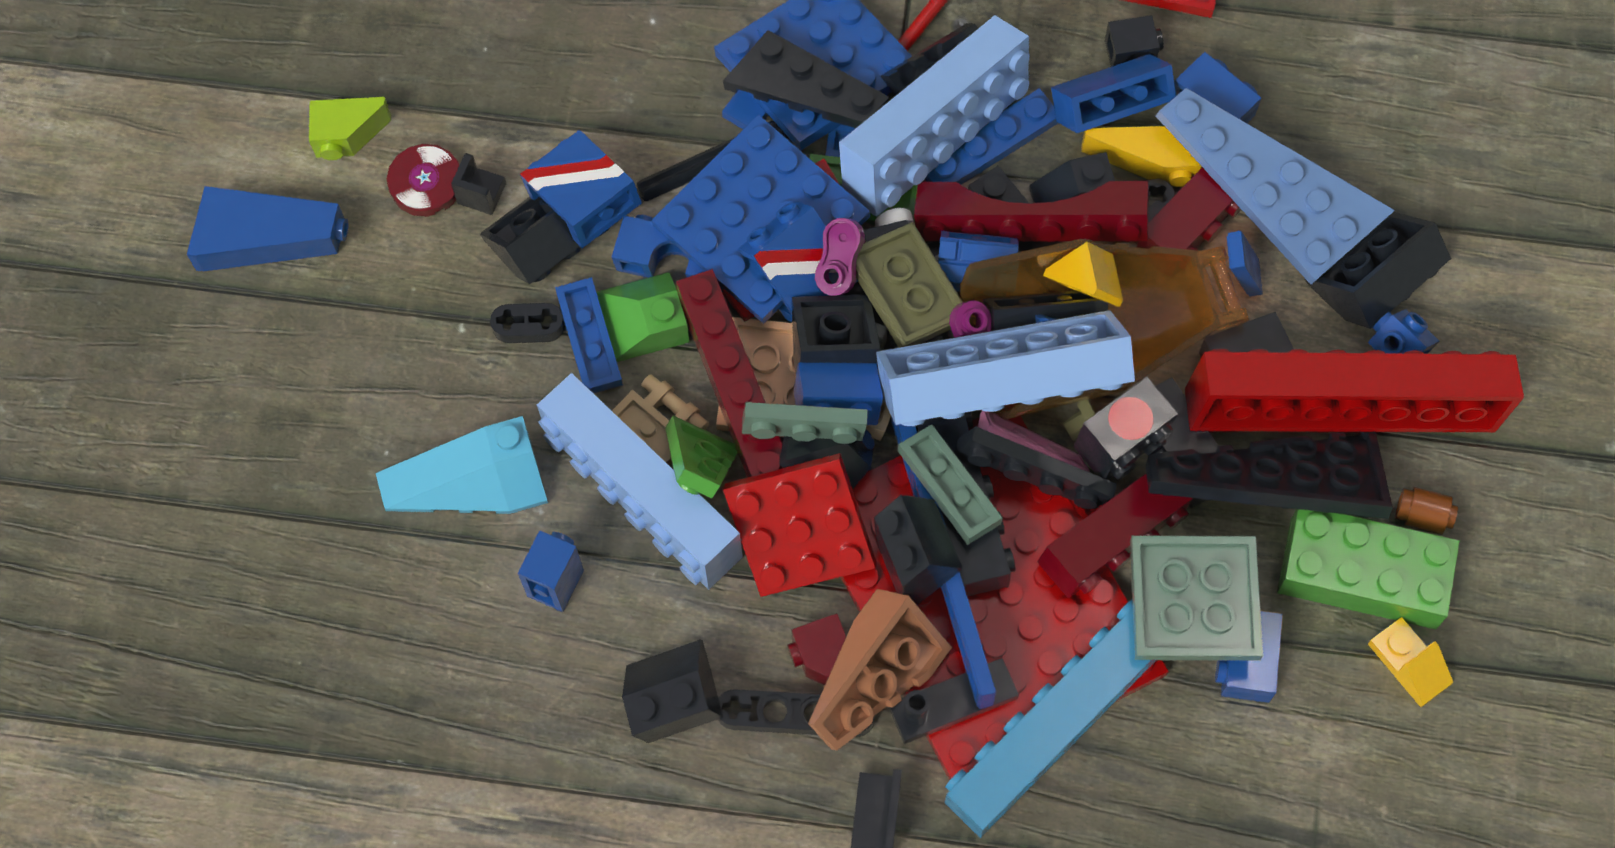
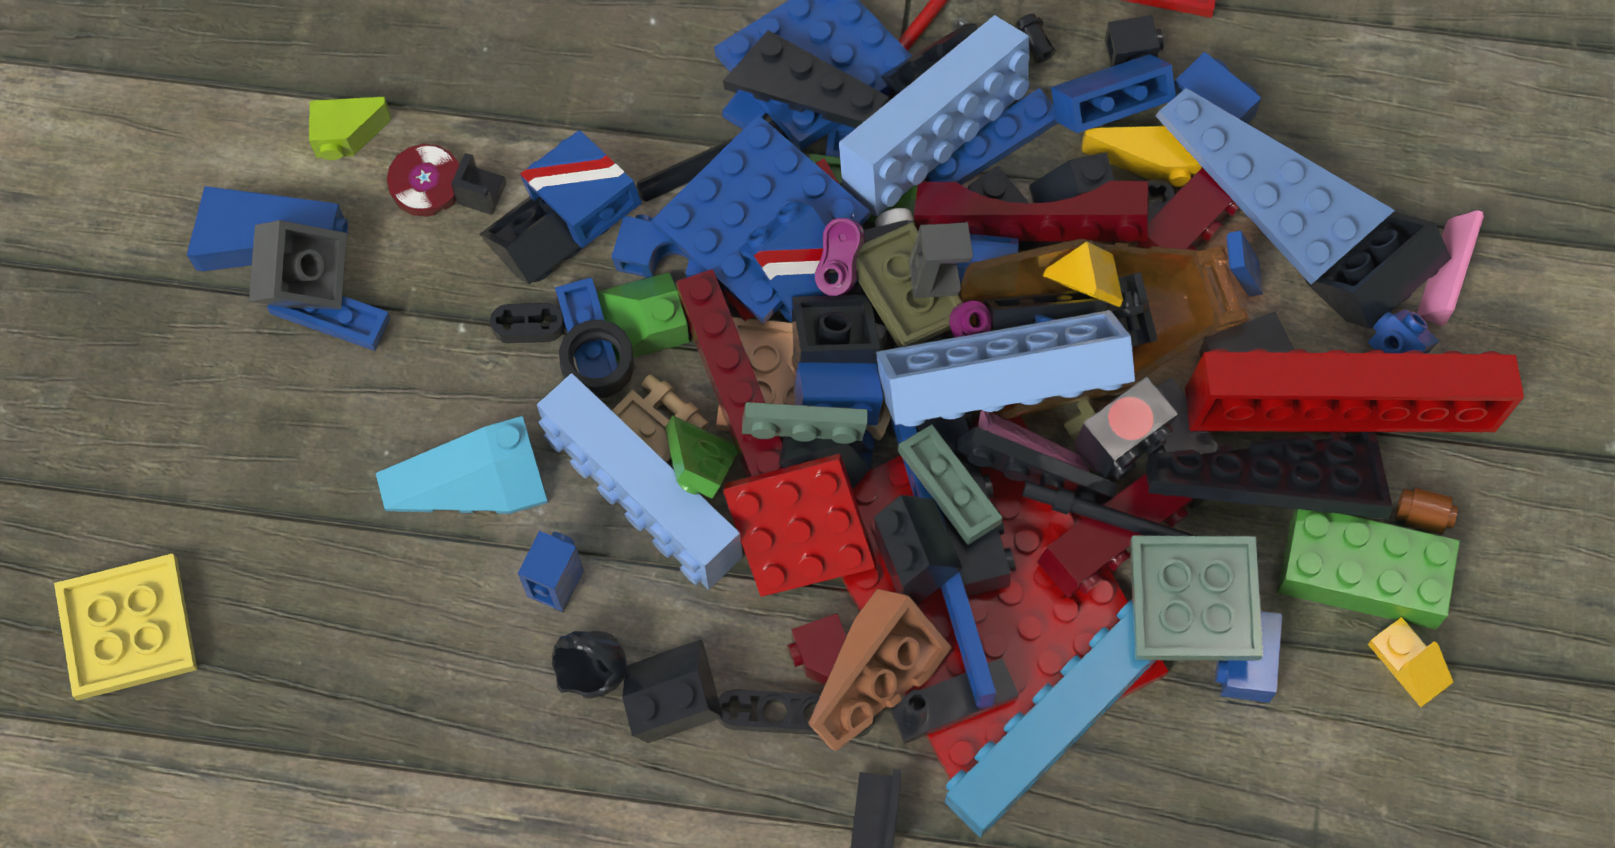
(125, 626): none -> light yellow plate
(297, 266): none -> dark grey slope
(353, 322): none -> blue plate
(588, 663): none -> black hair
(592, 331): none -> black tyre
(936, 259): none -> dark grey panel
(1038, 41): none -> black pin
(1065, 502): none -> black bar
(1135, 310): none -> black hips
(1444, 288): none -> bright pink slope

